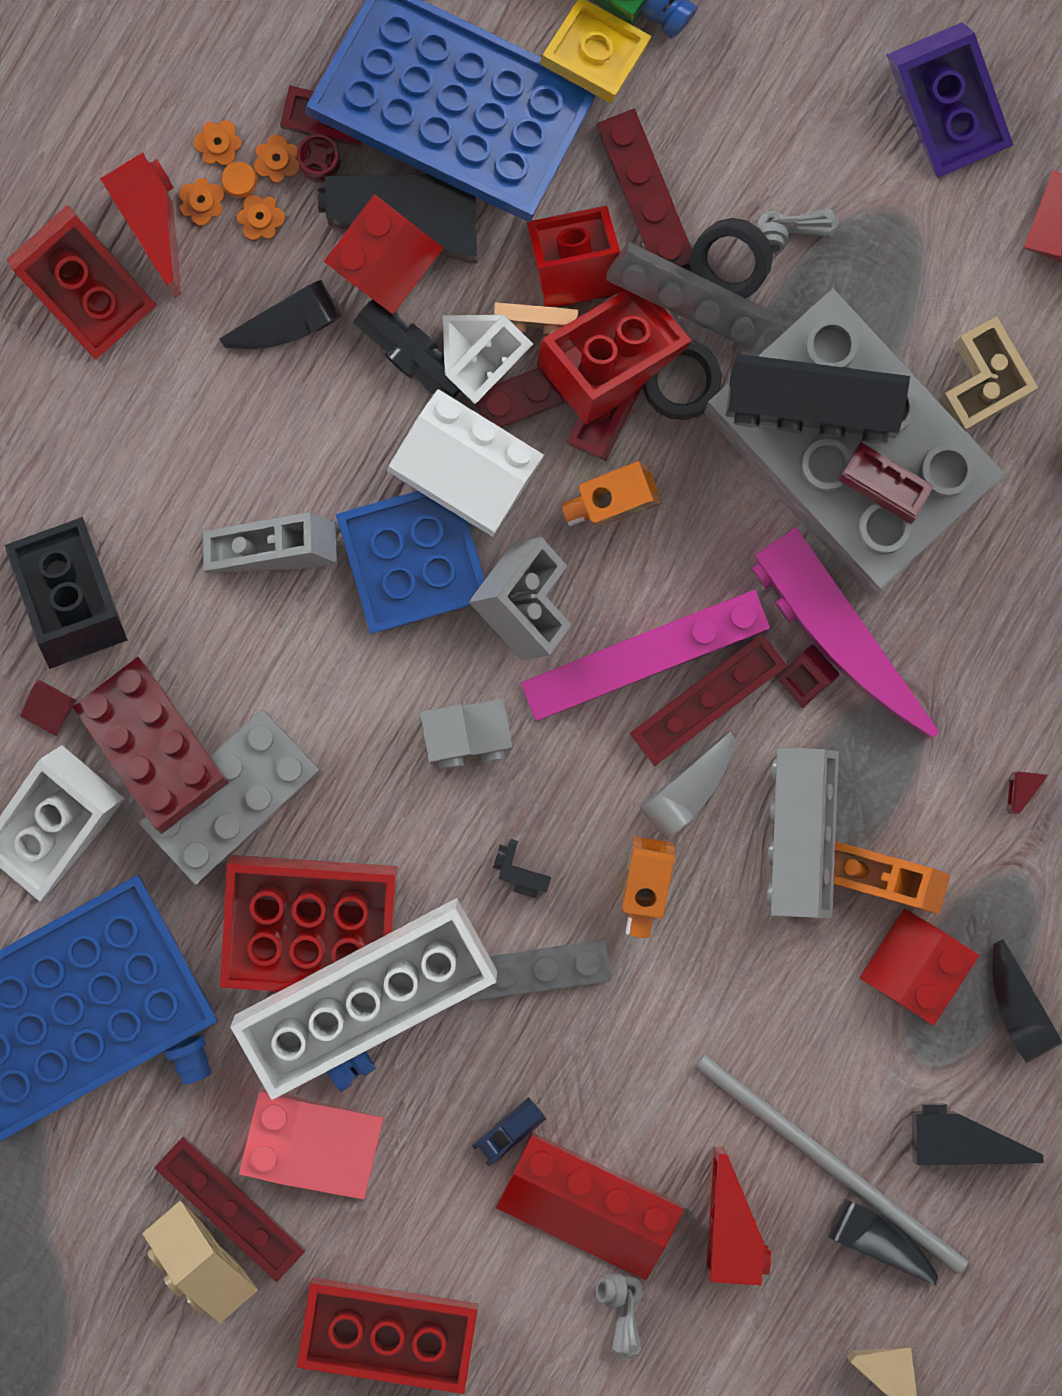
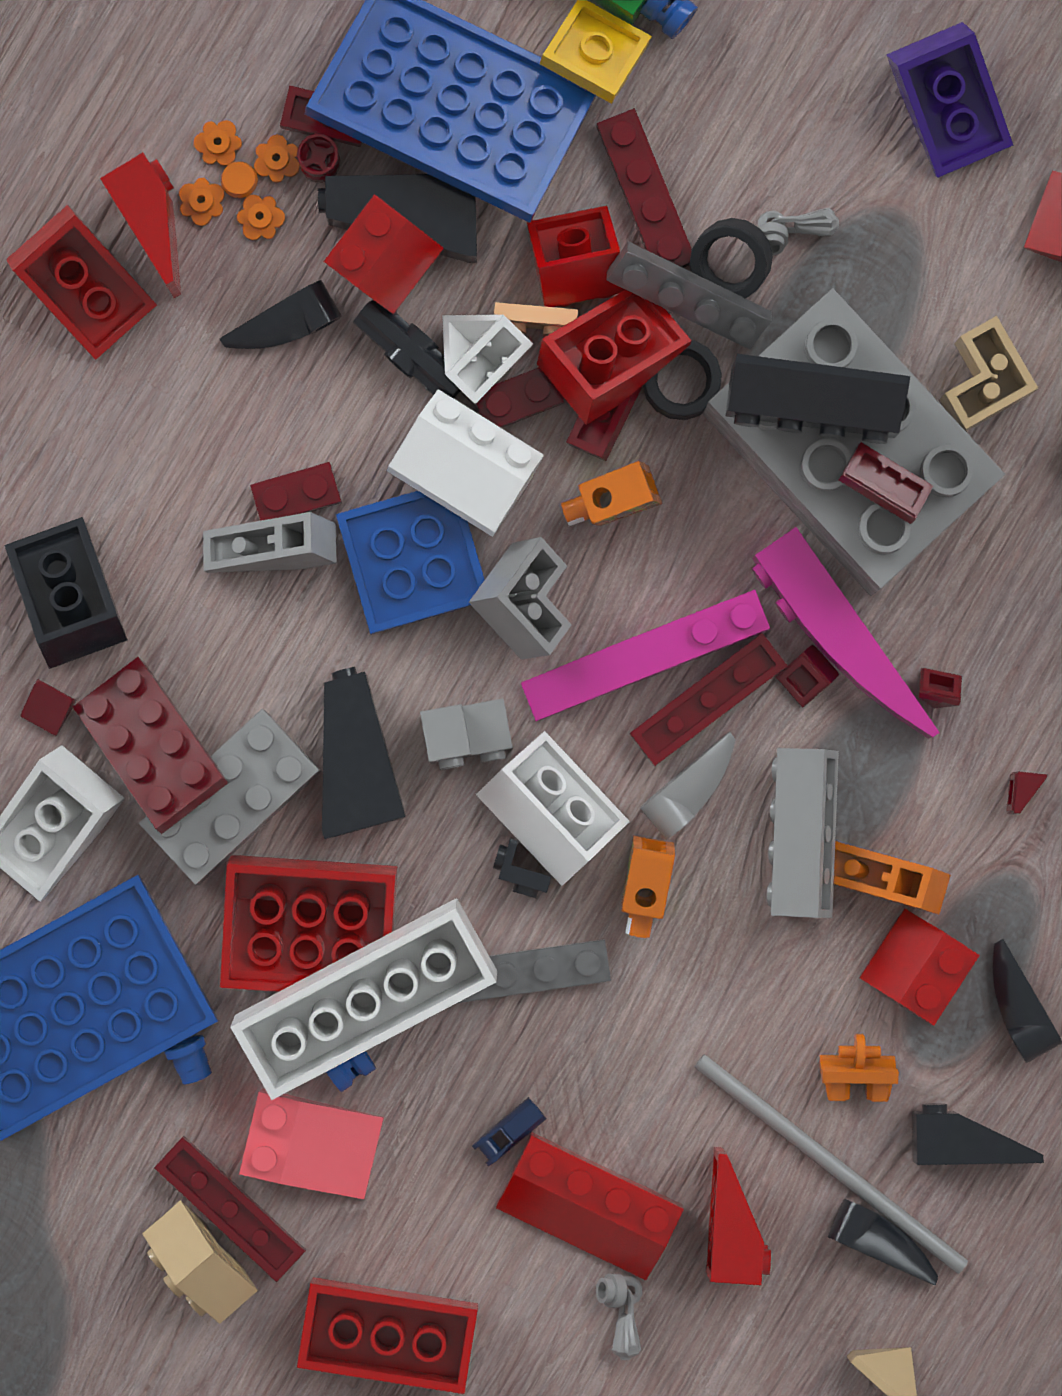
(296, 492): none -> dark red plate
(356, 762): none -> black slope
(552, 808): none -> white slope
(858, 1066): none -> orange hips
(939, 688): none -> dark red slope

